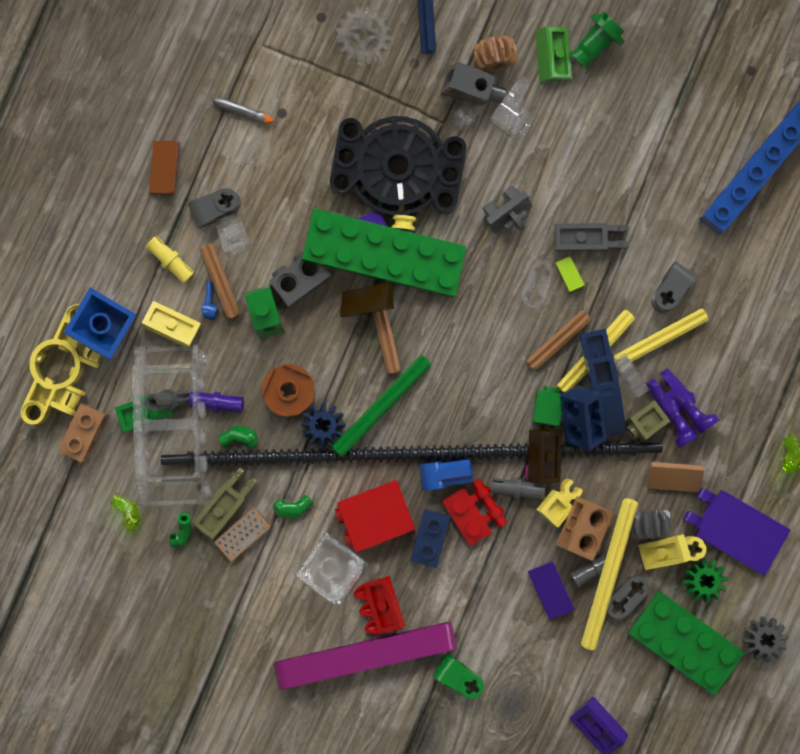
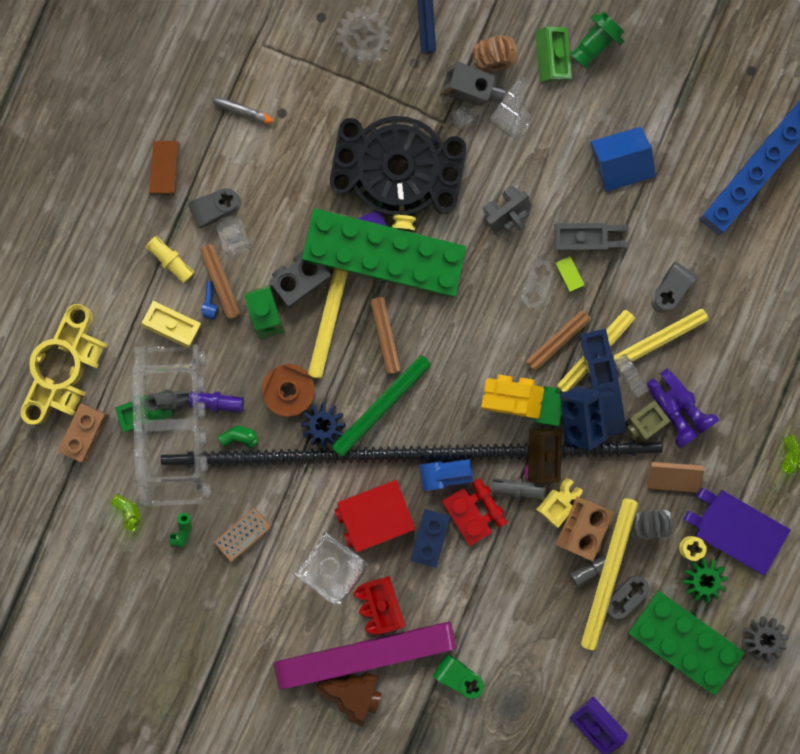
(99, 323): blue slope -> none
(222, 506): olive hinge -> none
(291, 510): green arm -> none
(327, 323): none -> light yellow axle
(353, 695): none -> reddish brown rock
(366, 300): dark brown slope -> none
(511, 397): none -> yellow brick
(551, 590): dark purple slope -> none
(624, 158): none -> blue slope
(664, 552): light yellow plate -> none

